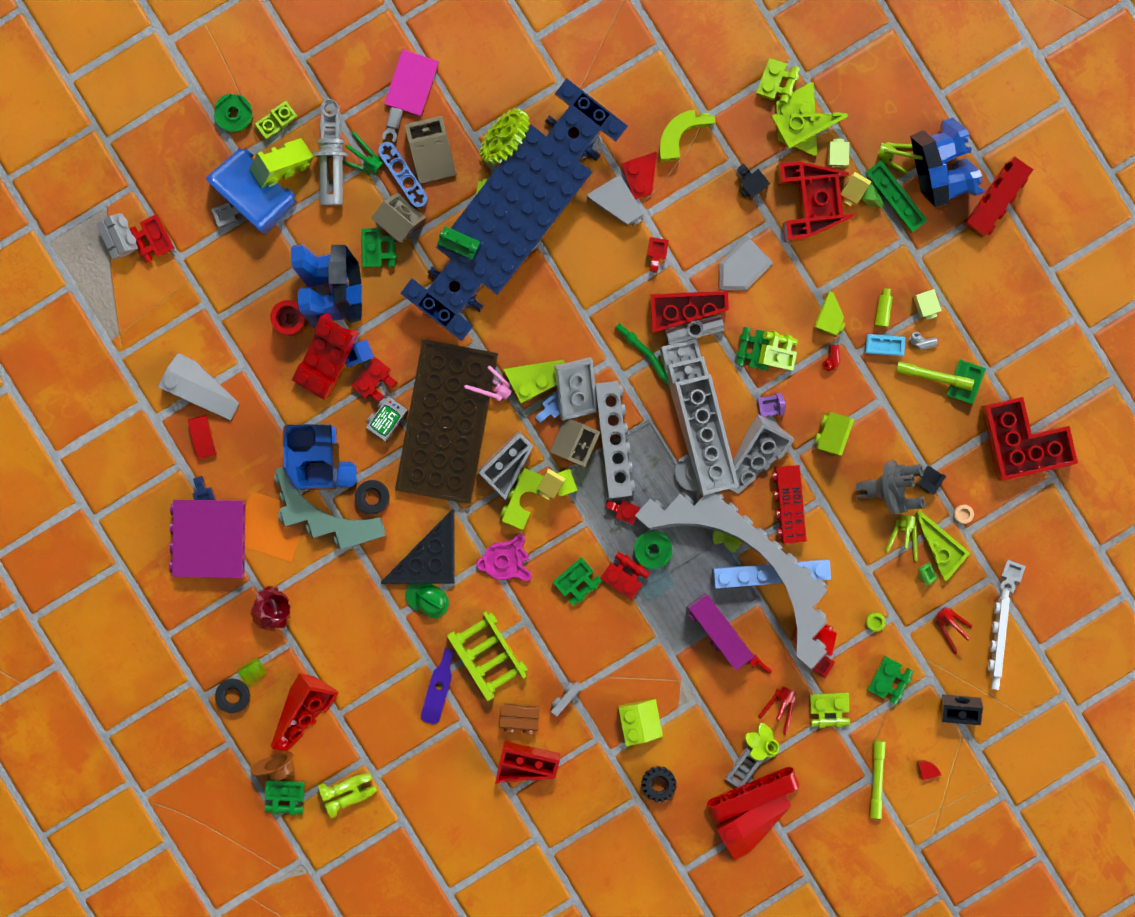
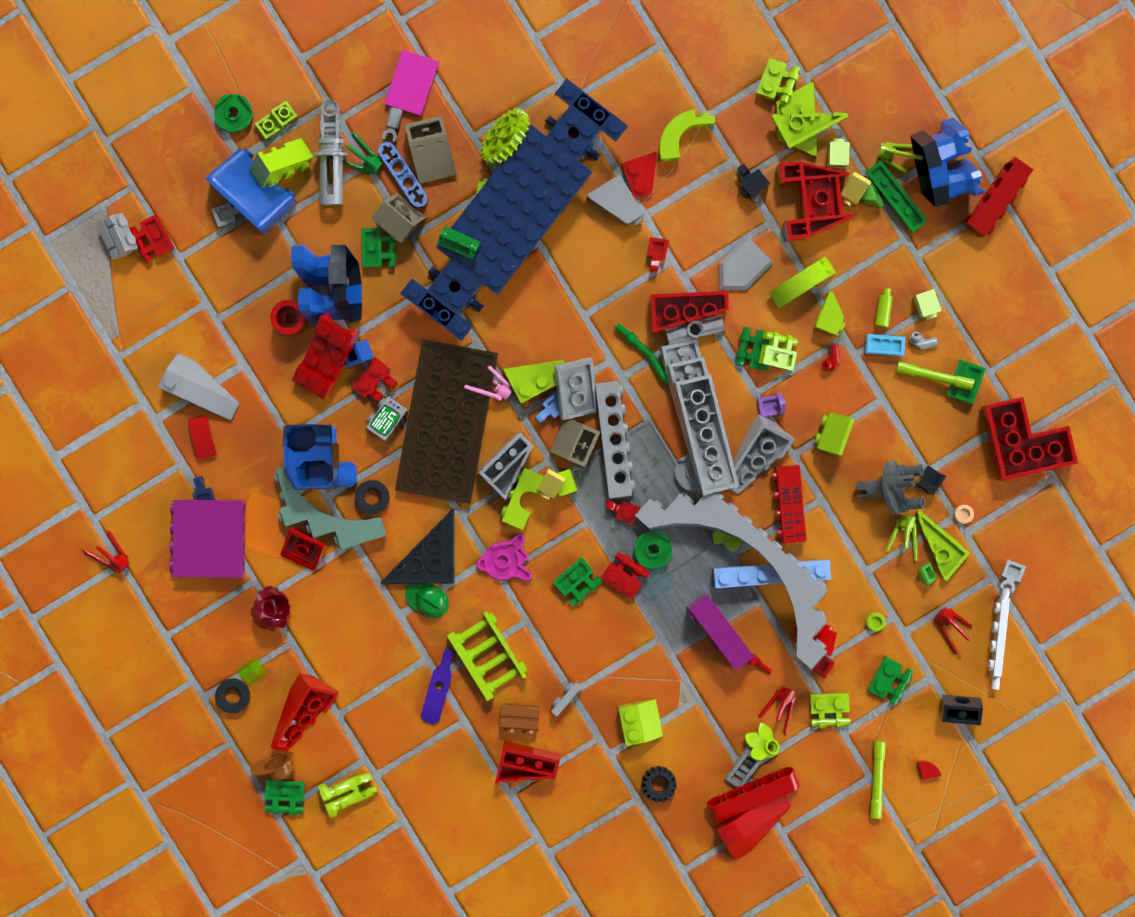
(118, 563): none -> red plant
(303, 549): none -> red slope
(802, 282): none -> lime arch

